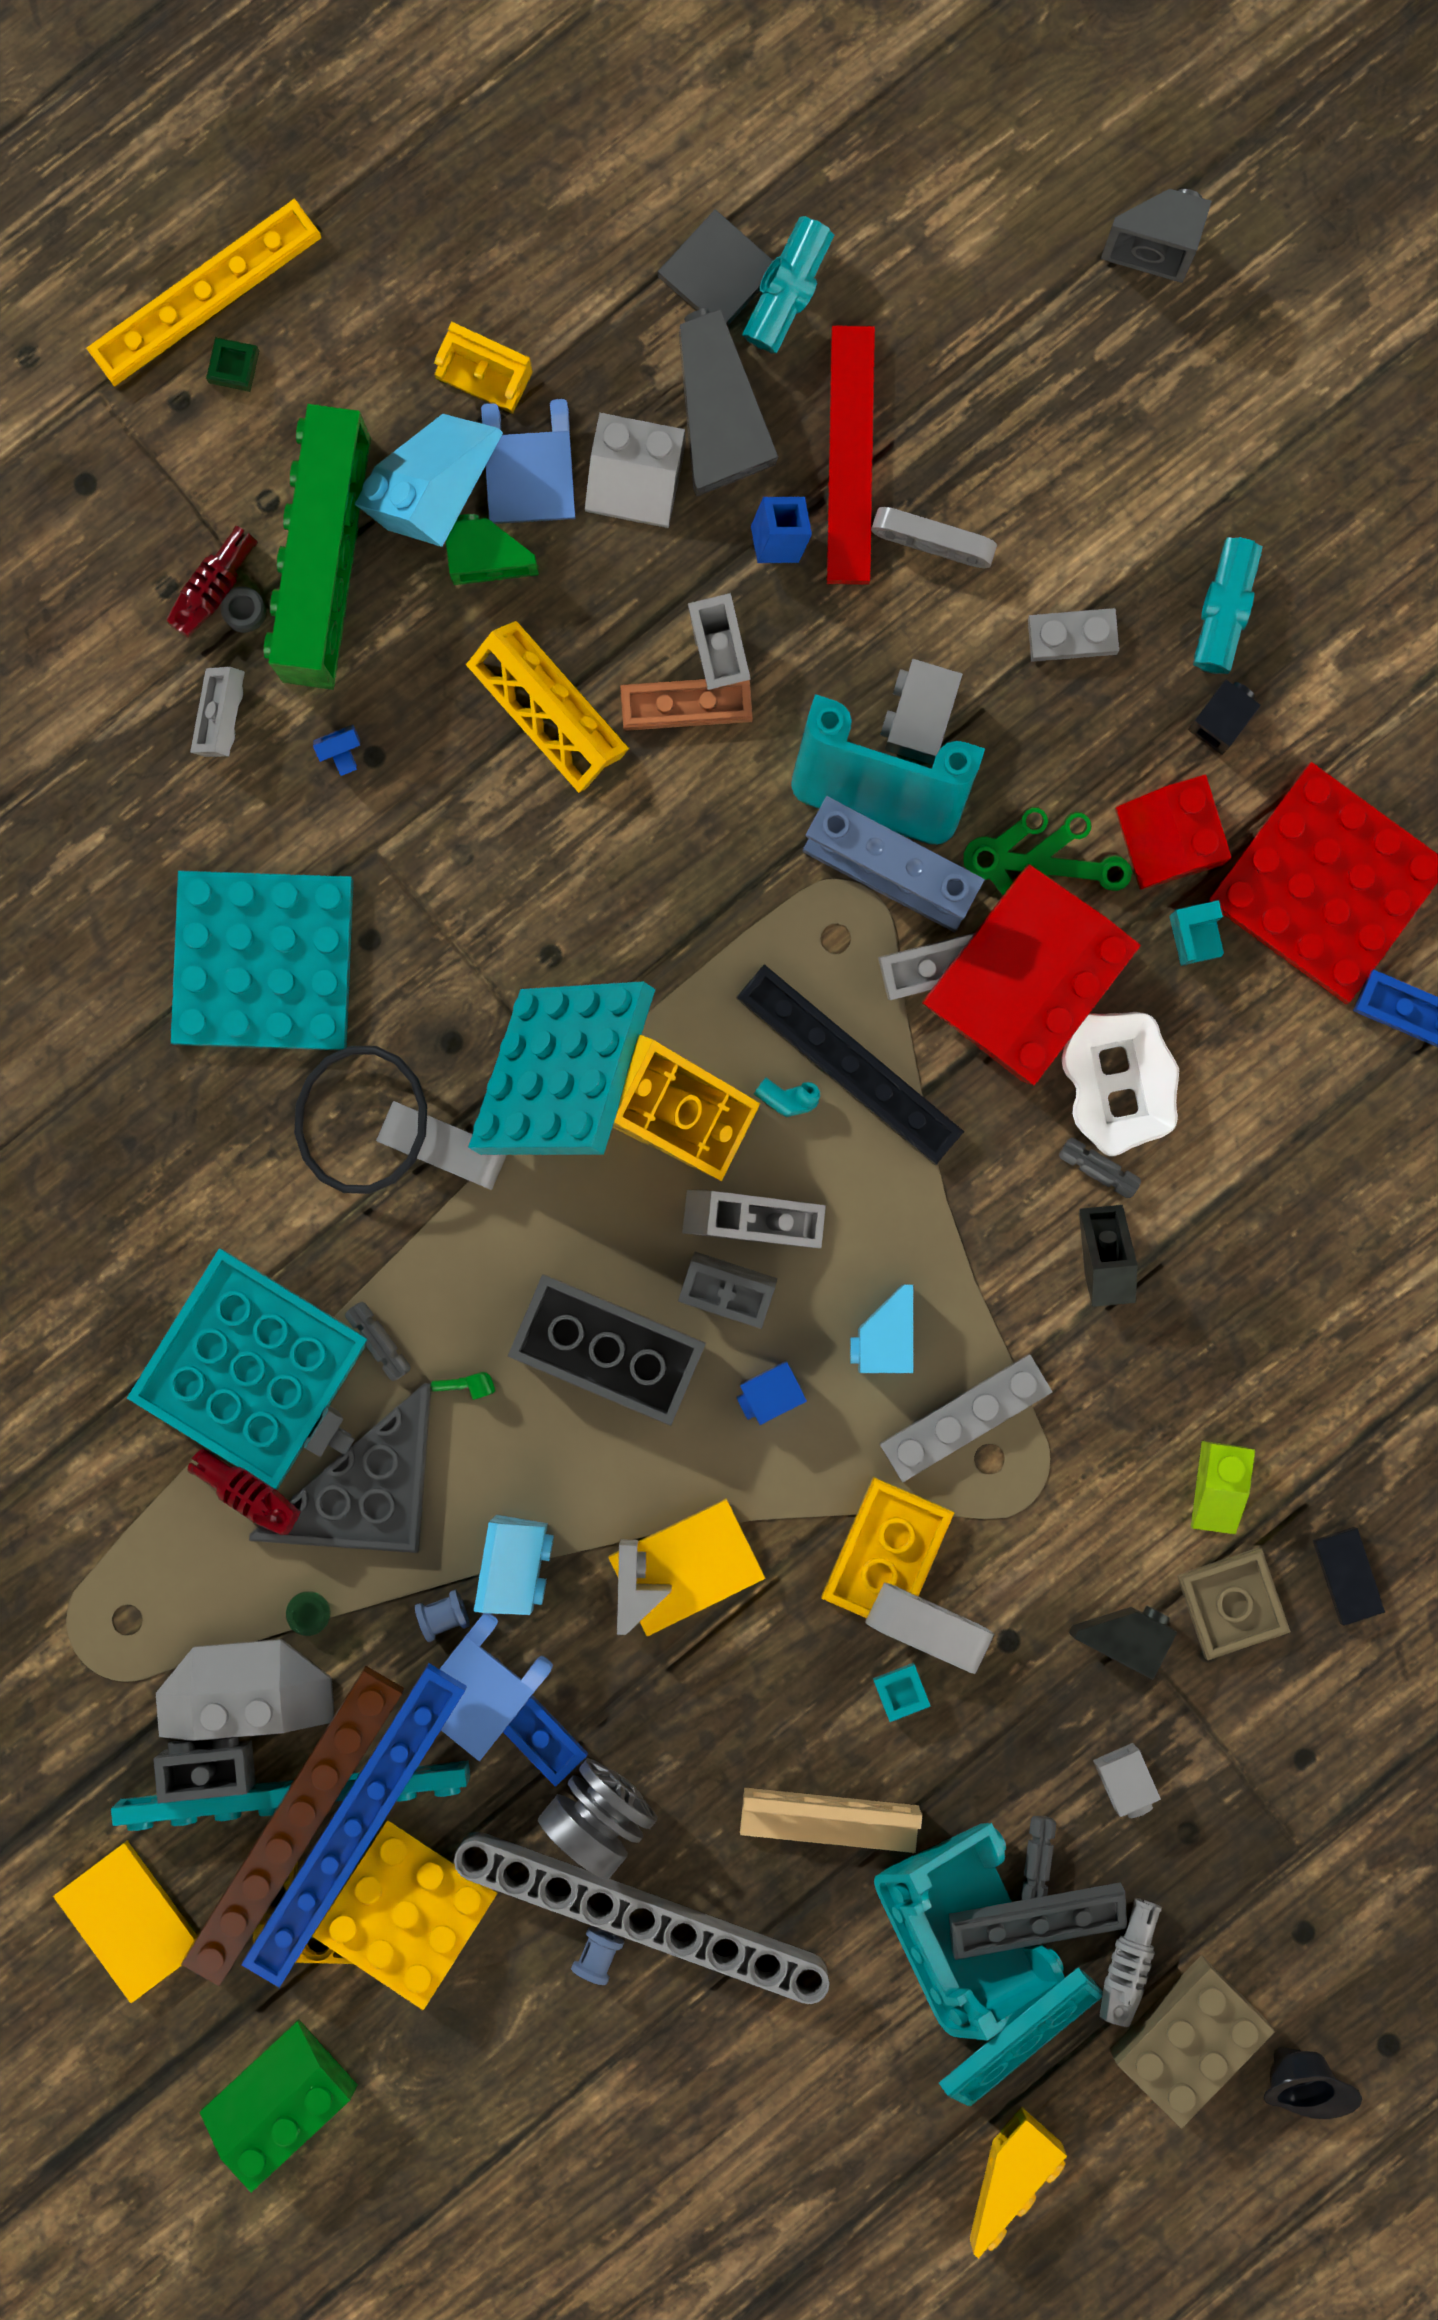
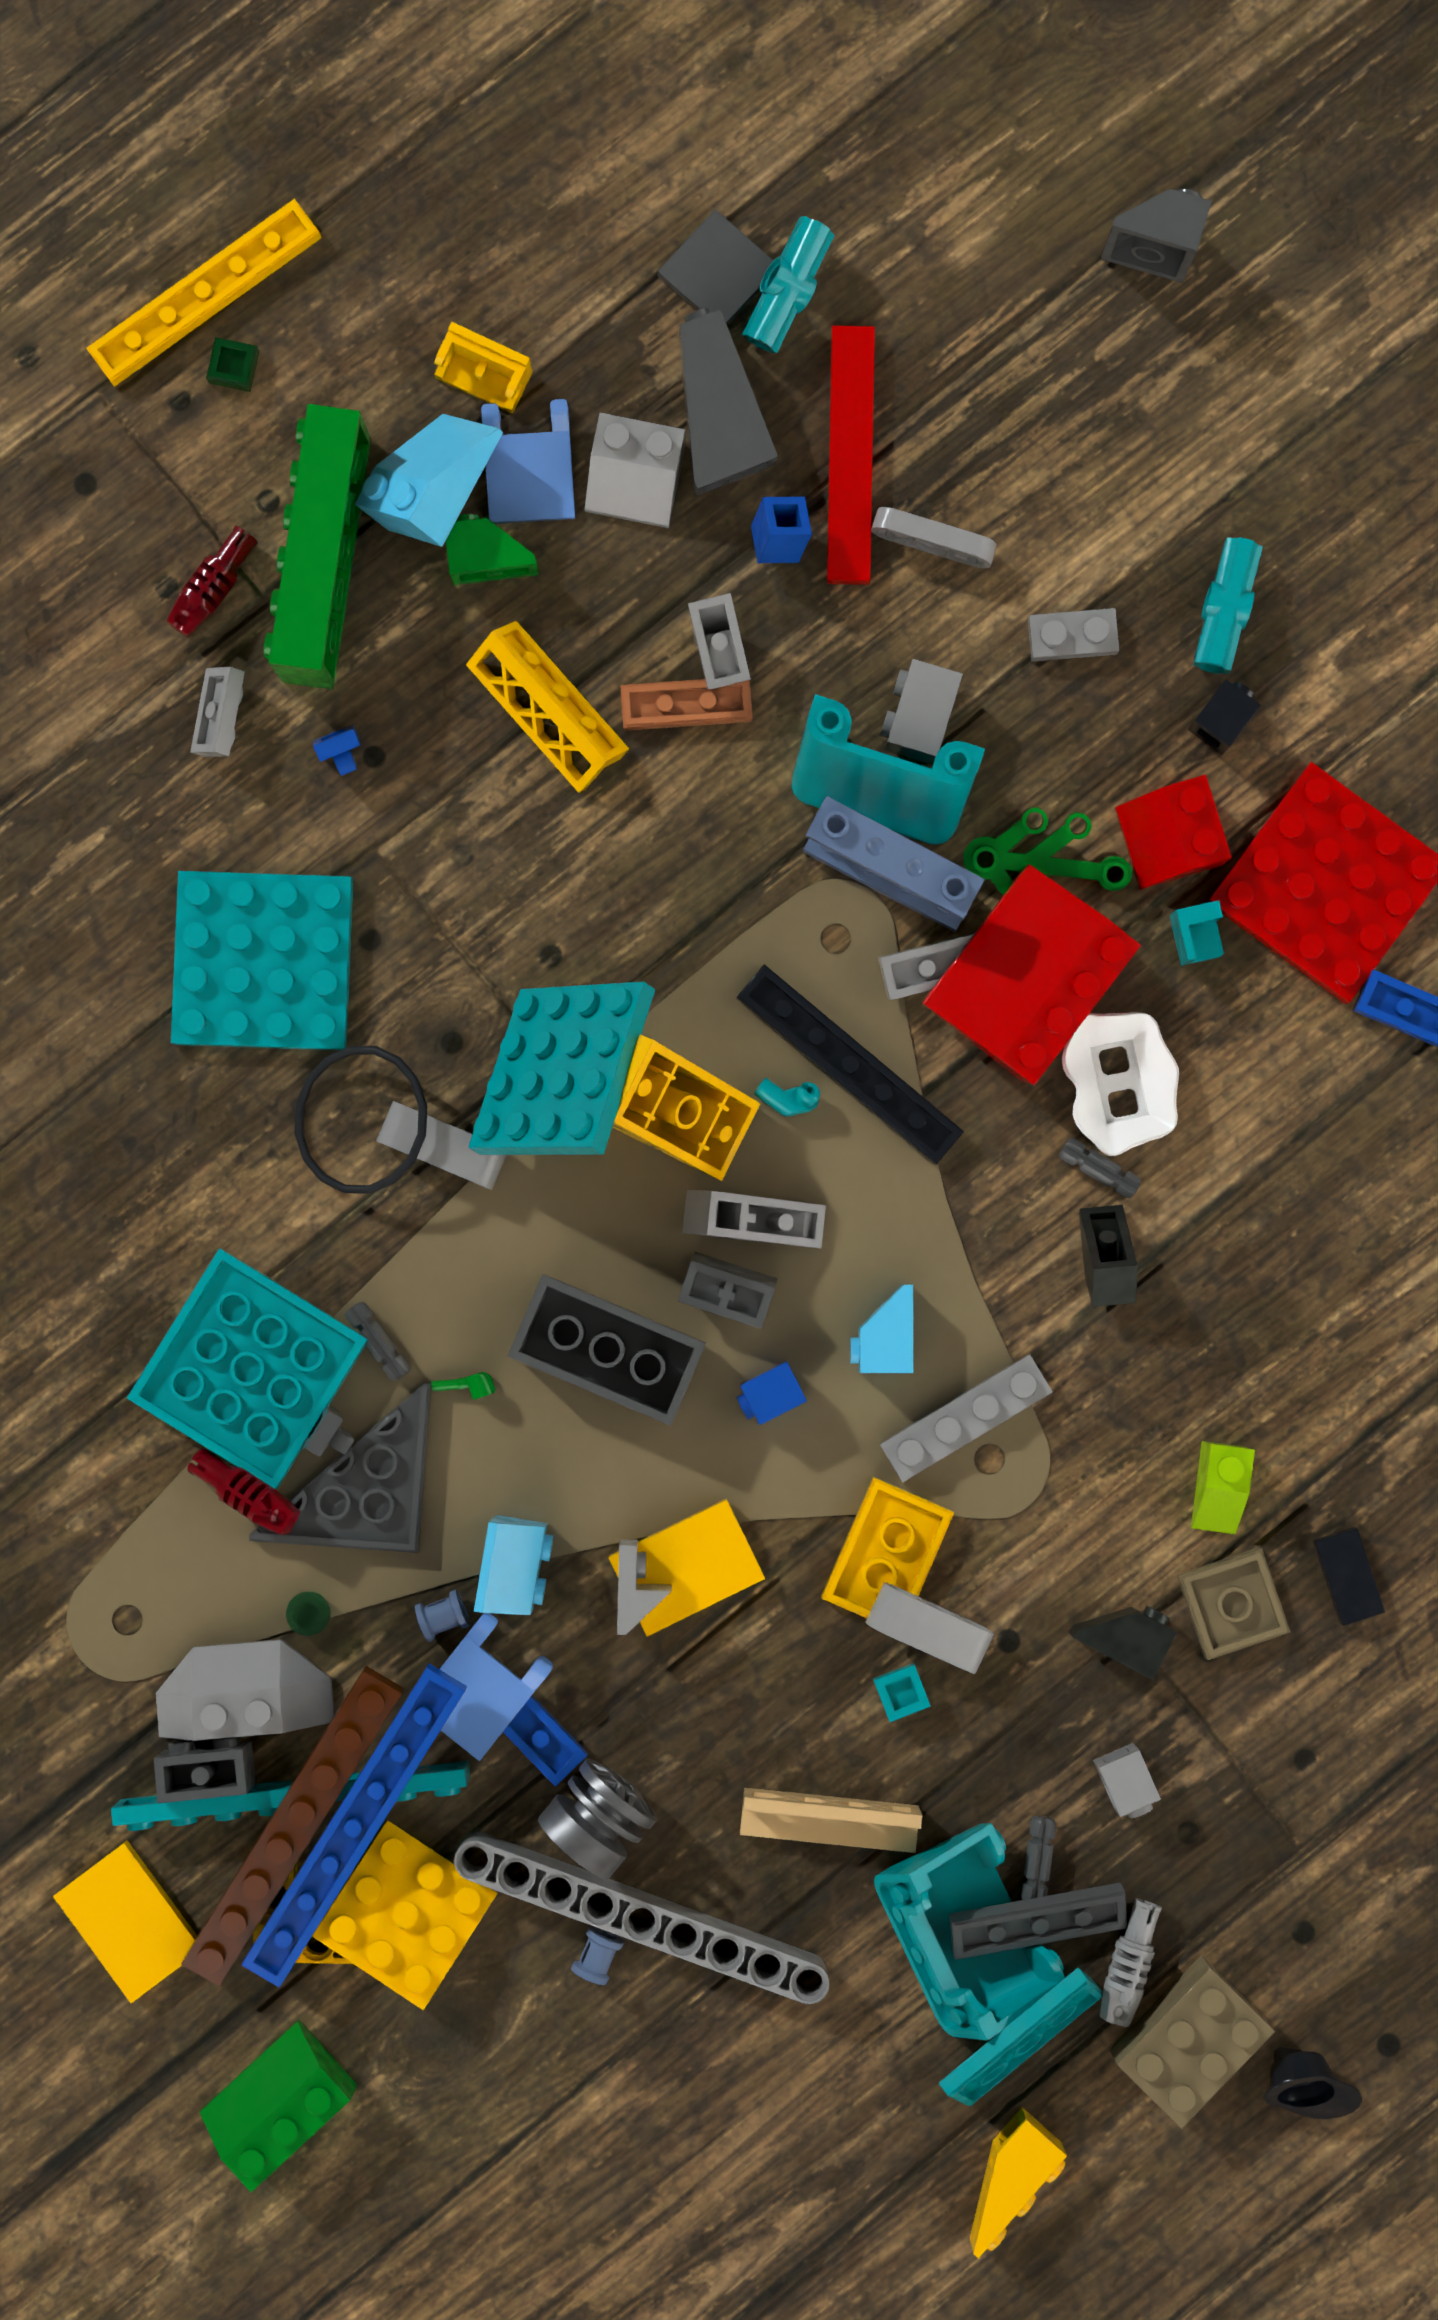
(243, 609): dark grey tile -> none

